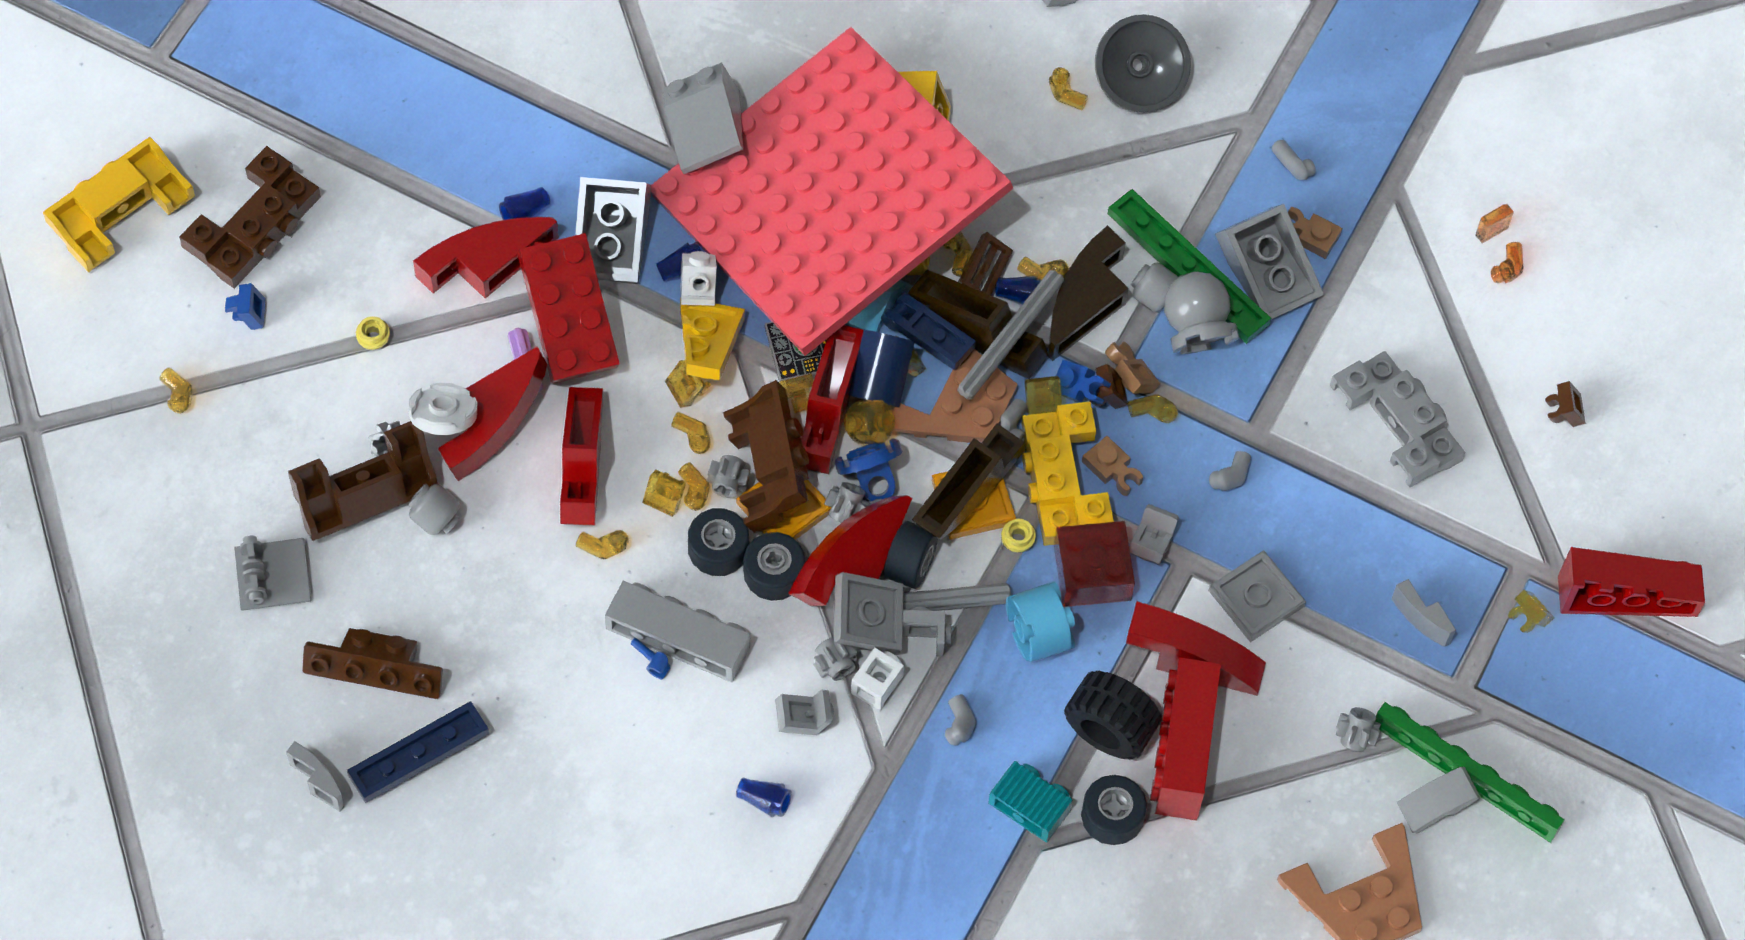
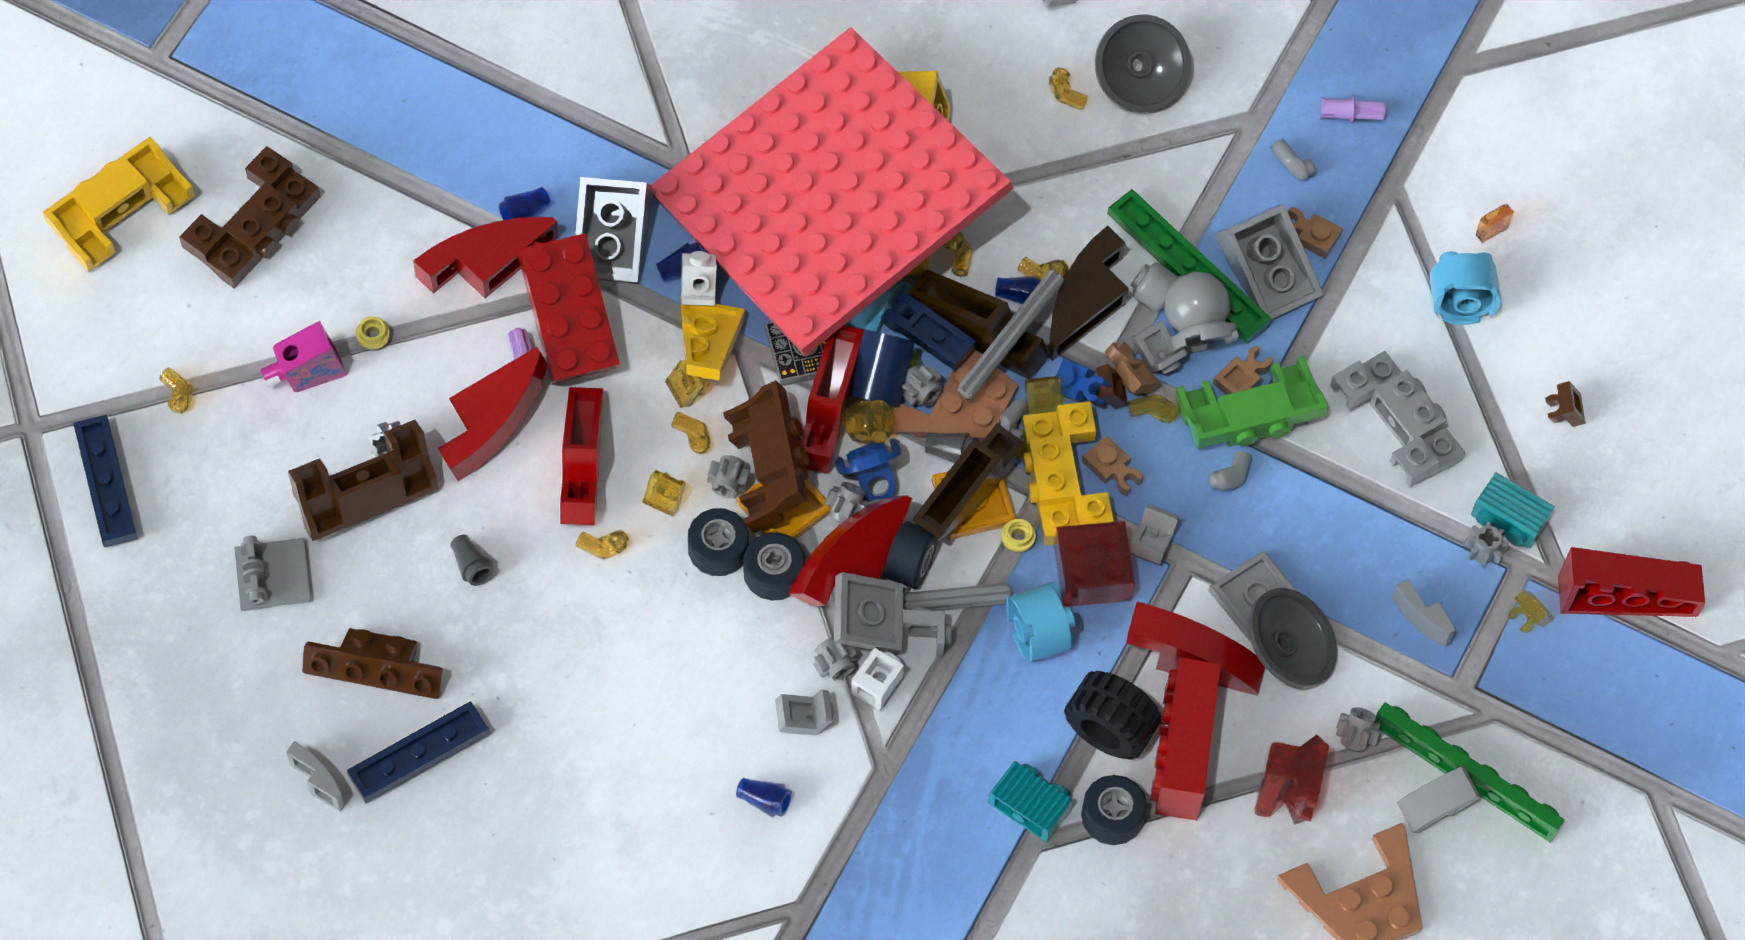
(105, 481): none -> dark blue plate
(247, 306): blue tile -> none
(305, 360): none -> dark pink torso
(430, 419): white tile -> none
(434, 509): light grey head -> none
(472, 561): none -> dark grey cone
(658, 663): blue hand -> none
(678, 630): light grey brick -> none
(698, 487): clear yellow arm -> none
(704, 117): light grey slope -> none
(797, 389): clear yellow tile -> none
(922, 386): none -> light grey gear
(948, 445): none -> dark grey cone
(963, 723): light grey arm -> none
(975, 258): reddish brown tile -> none
(1156, 348): none -> light grey bracket
(1242, 375): none -> medium nougat plate
(1253, 412): none -> bright green bracket
(1292, 637): none -> dark grey dish
(1292, 777): none -> clear red piece
(1352, 109): none -> lavender axle
(1465, 287): none -> medium azure brick
(1493, 539): none -> light grey gear
(1511, 267): clear orange arm -> none
(1513, 510): none -> teal brick

